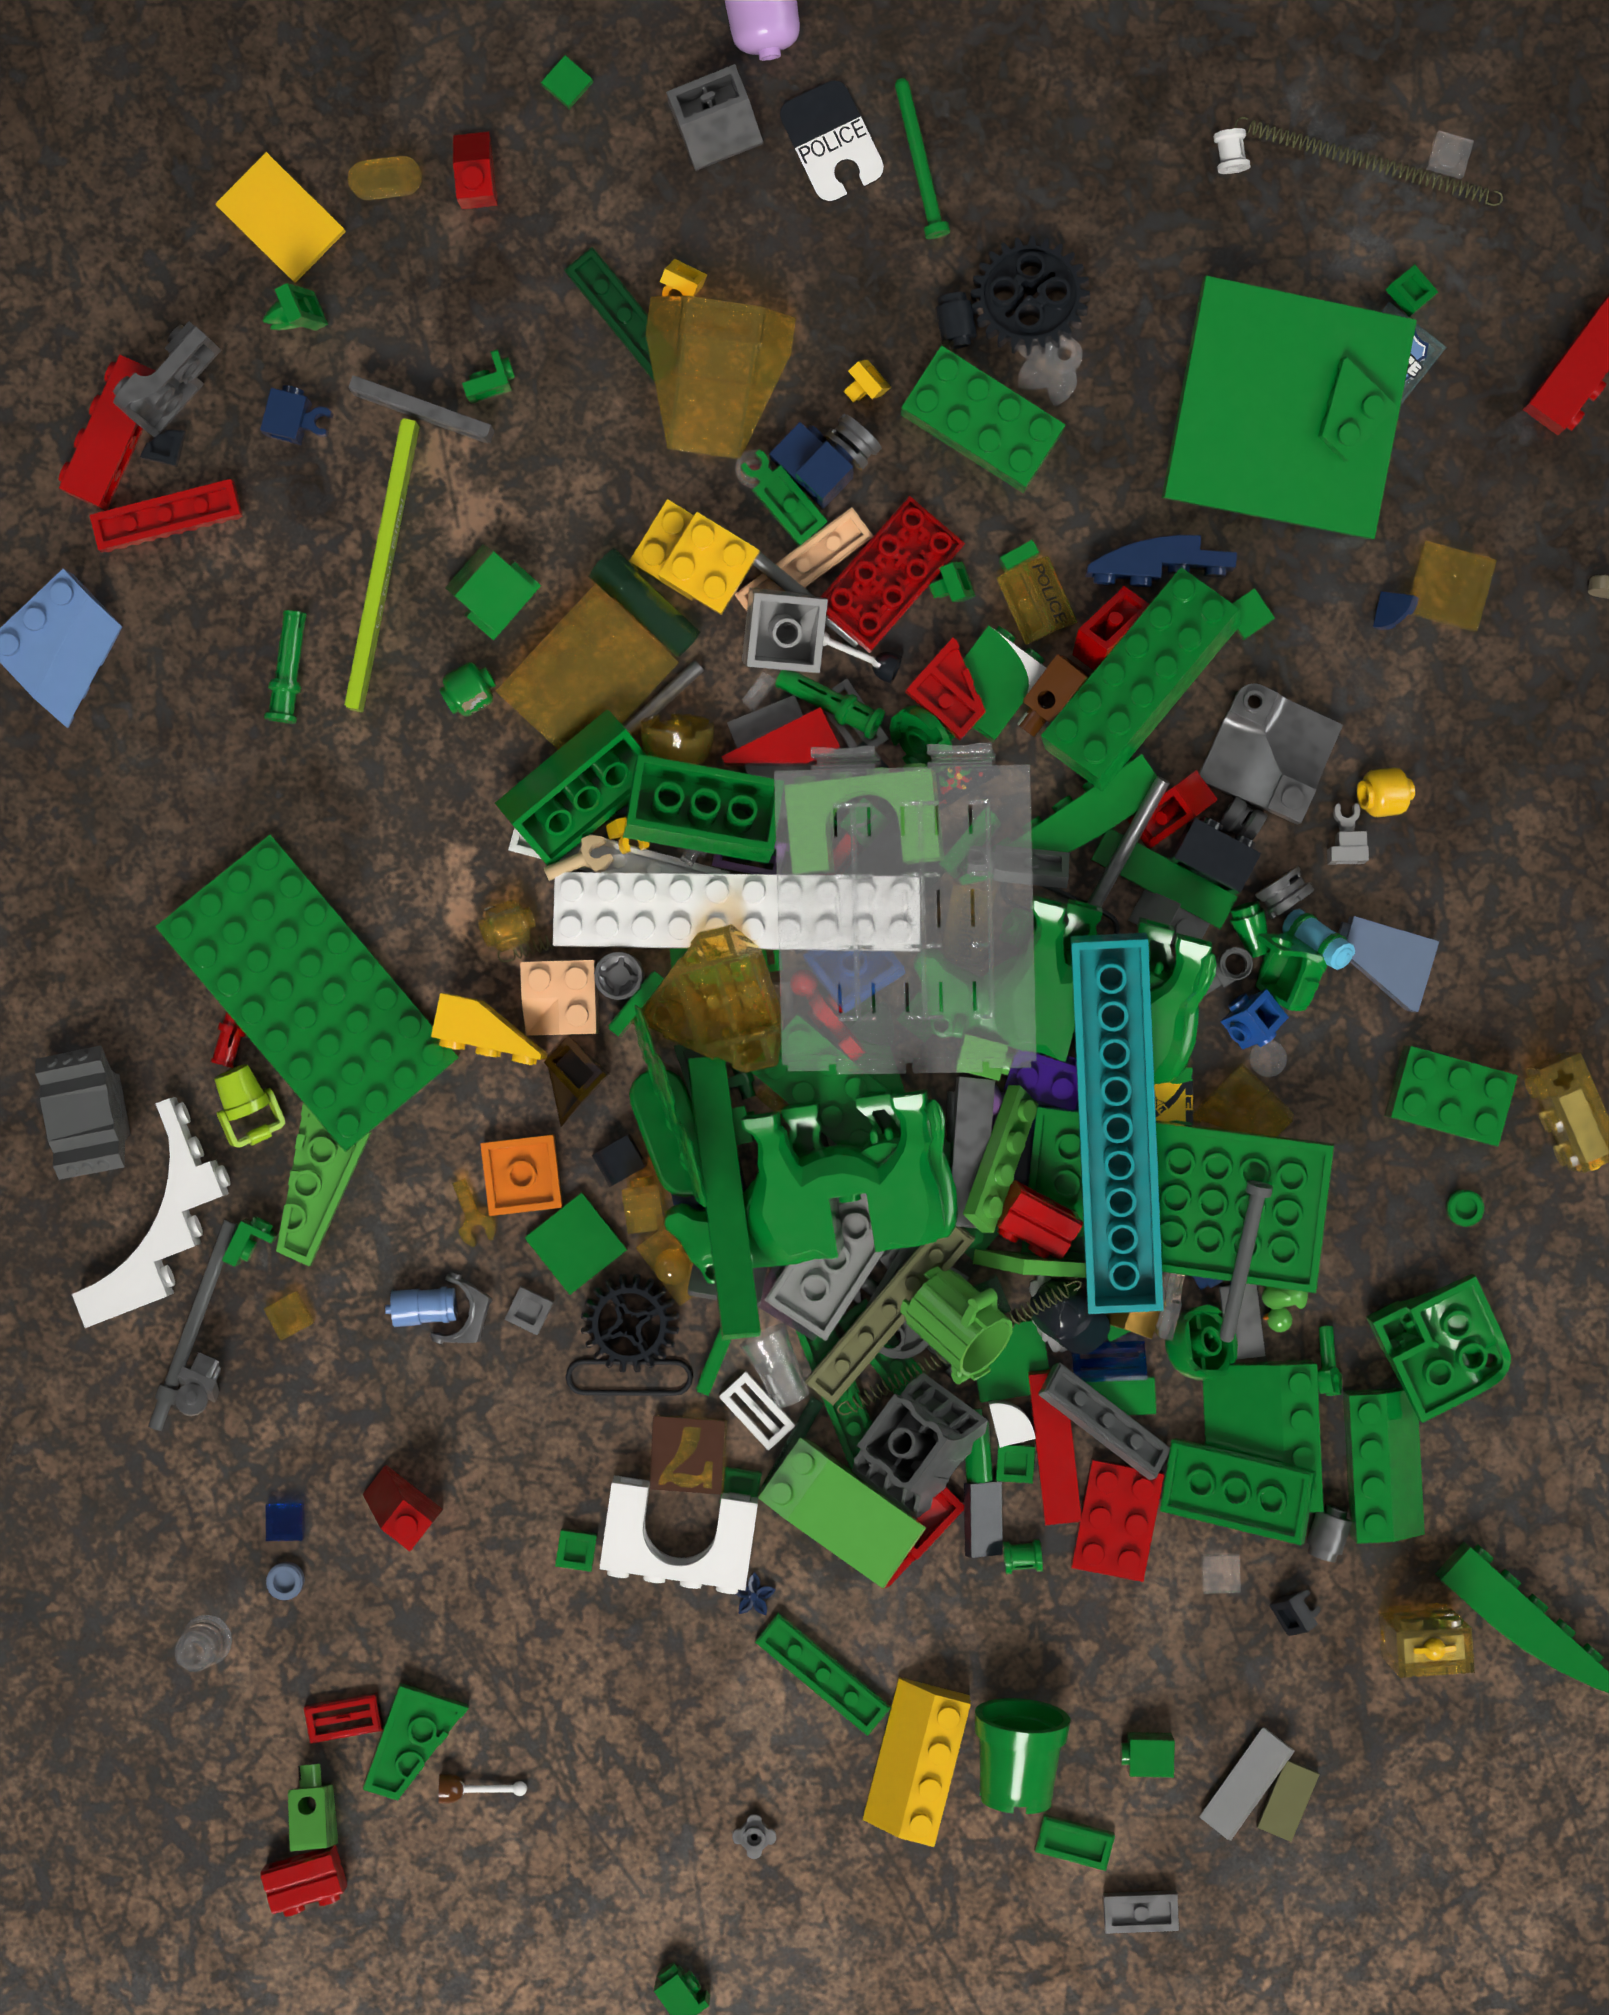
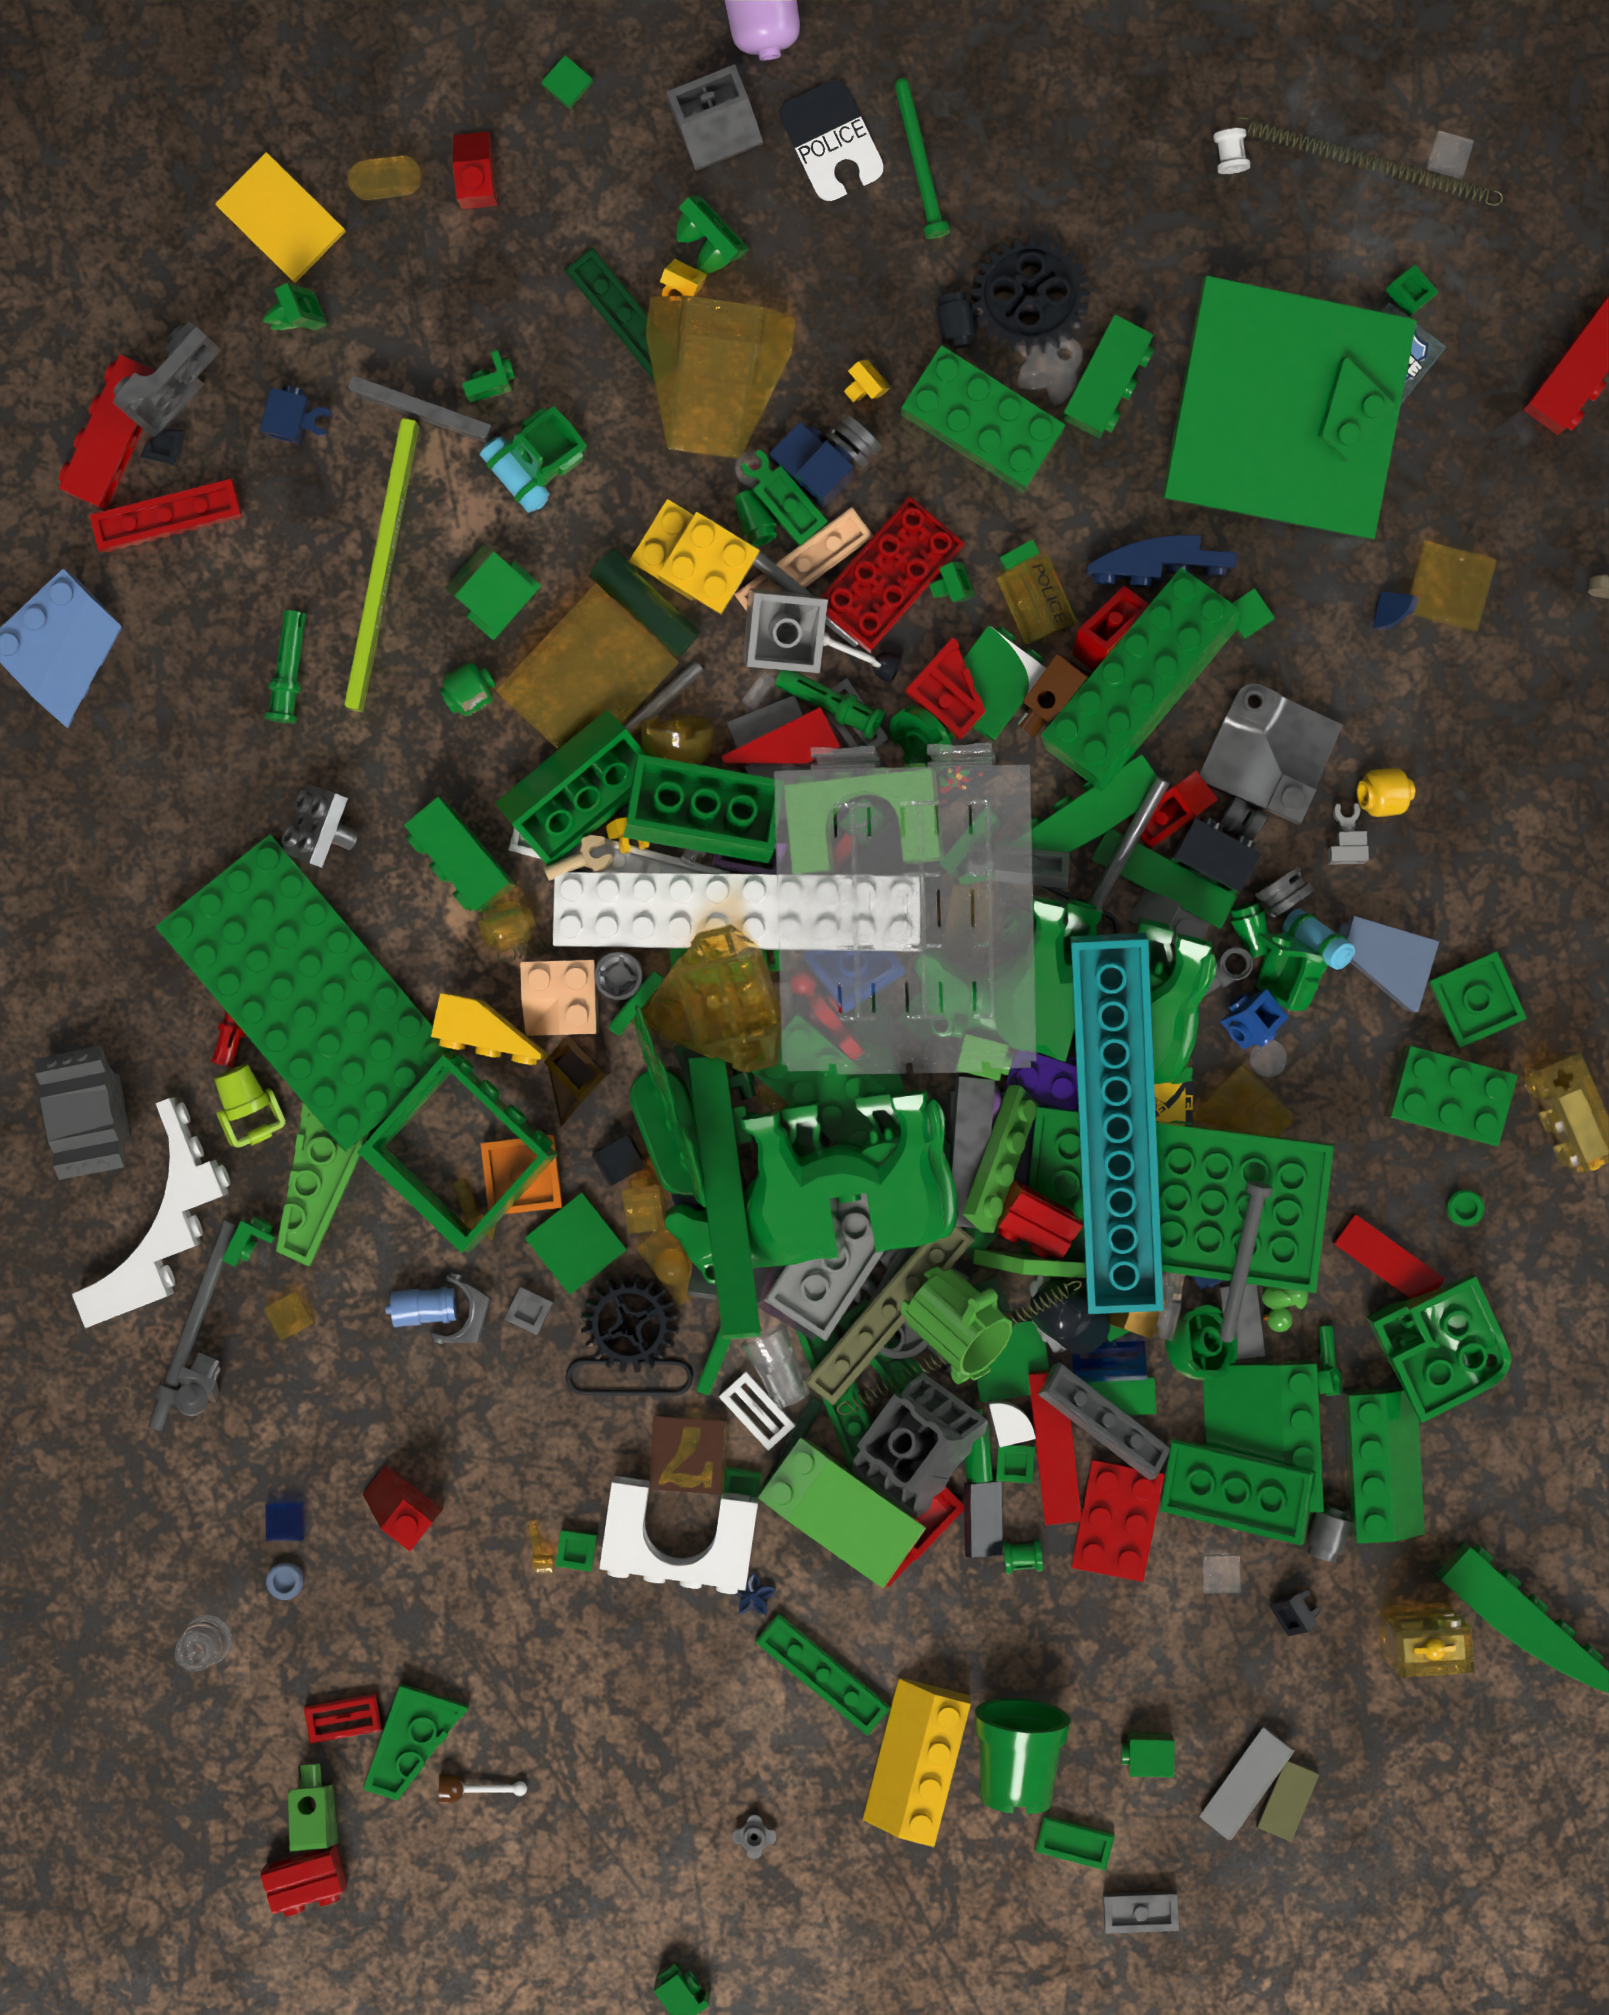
(317, 826): none -> flat silver plate
(414, 1191): none -> green window
(458, 856): none -> green brick
(534, 456): none -> green piece
(540, 1562): none -> clear yellow hand
(722, 242): none -> green tile
(754, 519): none -> green cone
(1109, 377): none -> green brick
(1386, 1258): none -> red tile
(1477, 999): none -> green plate

